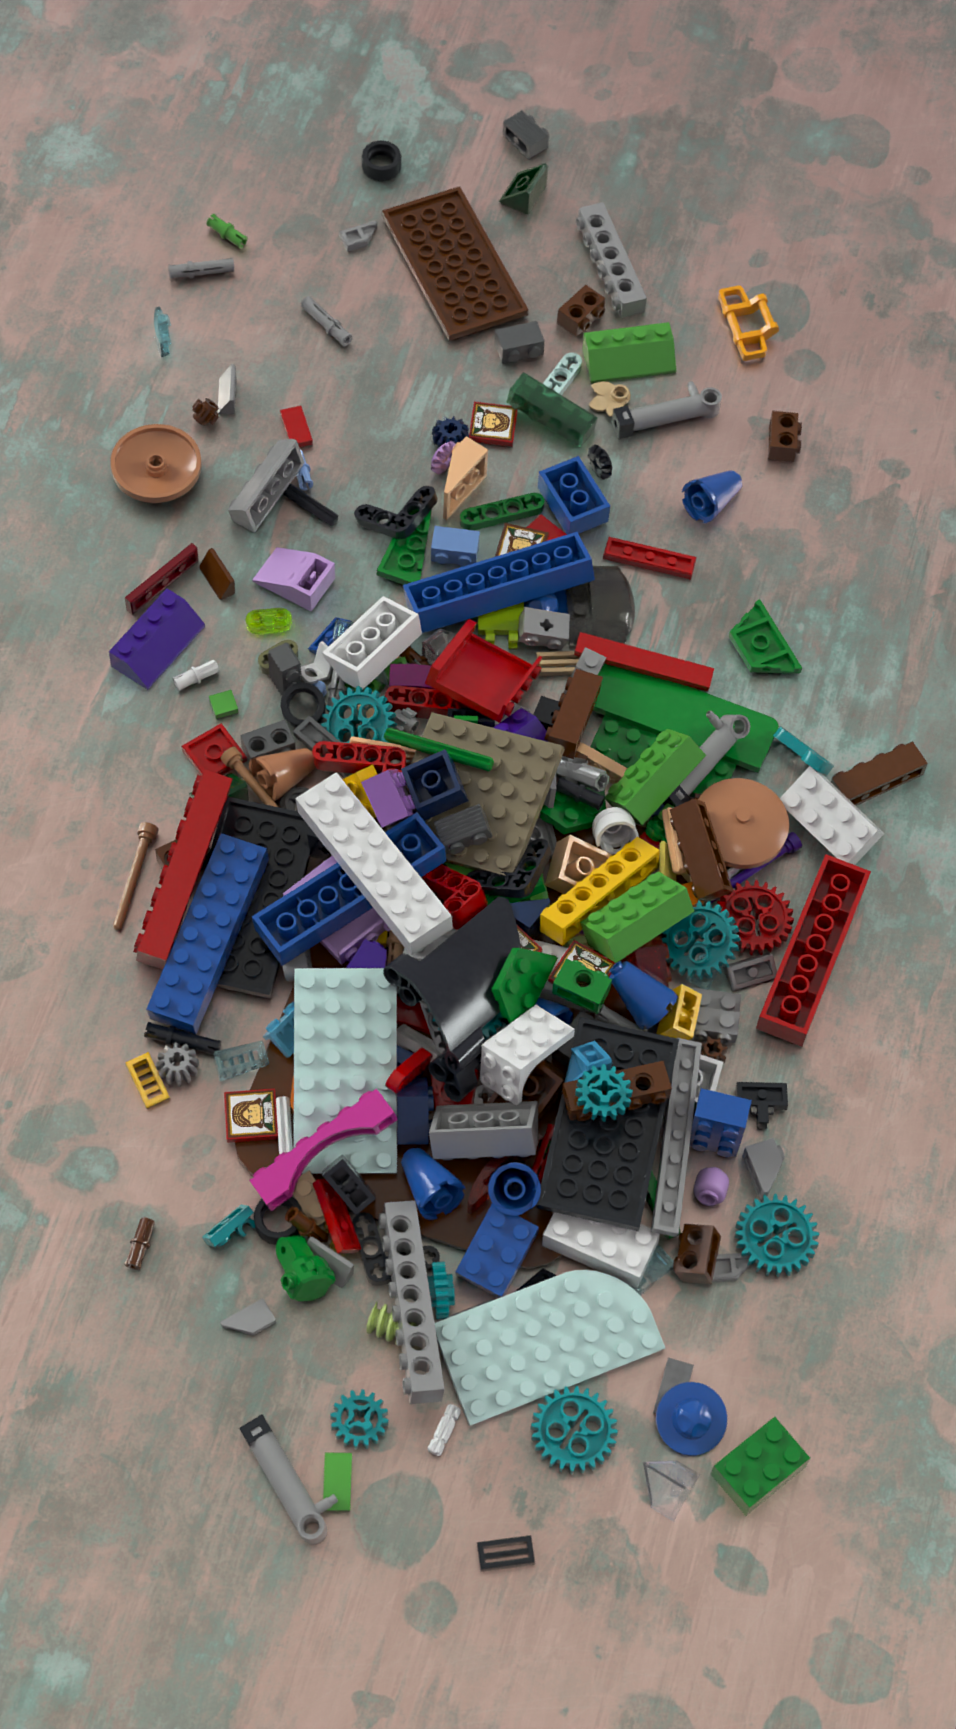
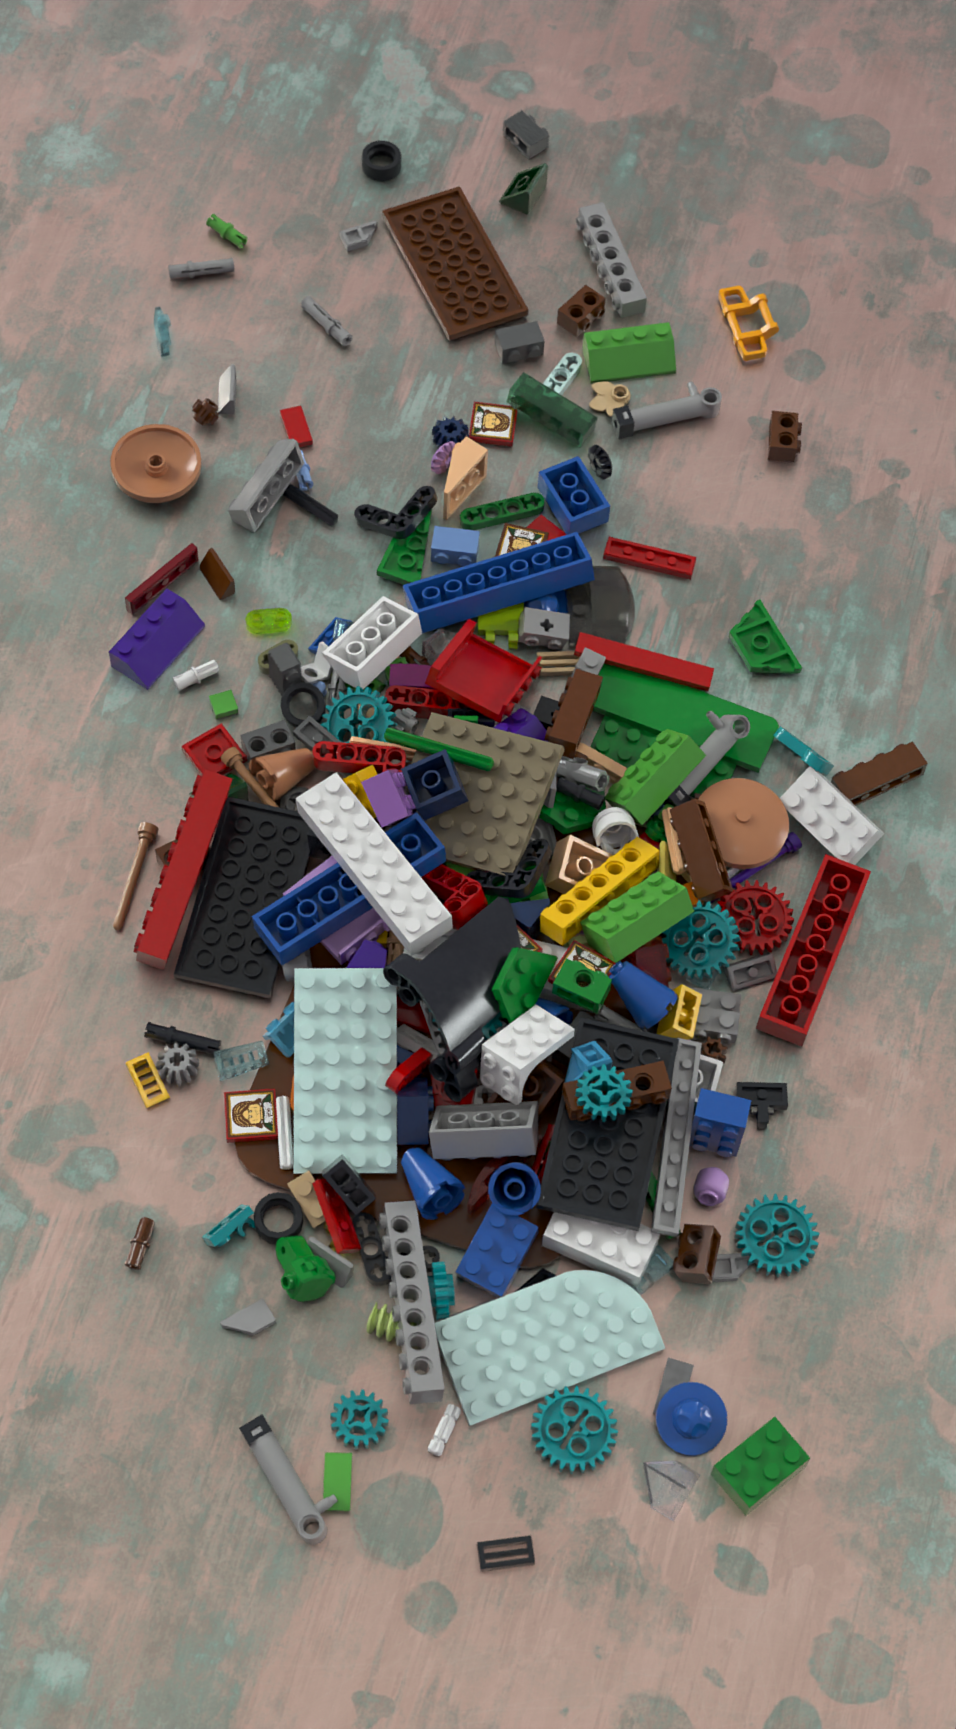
(208, 934): blue brick -> none
(296, 576): lavender slope -> none
(305, 1225): reddish brown axle -> none
(365, 1117): dark pink arch -> none
(463, 829): dark grey brick -> none
(710, 494): blue cone -> none
(763, 1164): light grey slope -> none

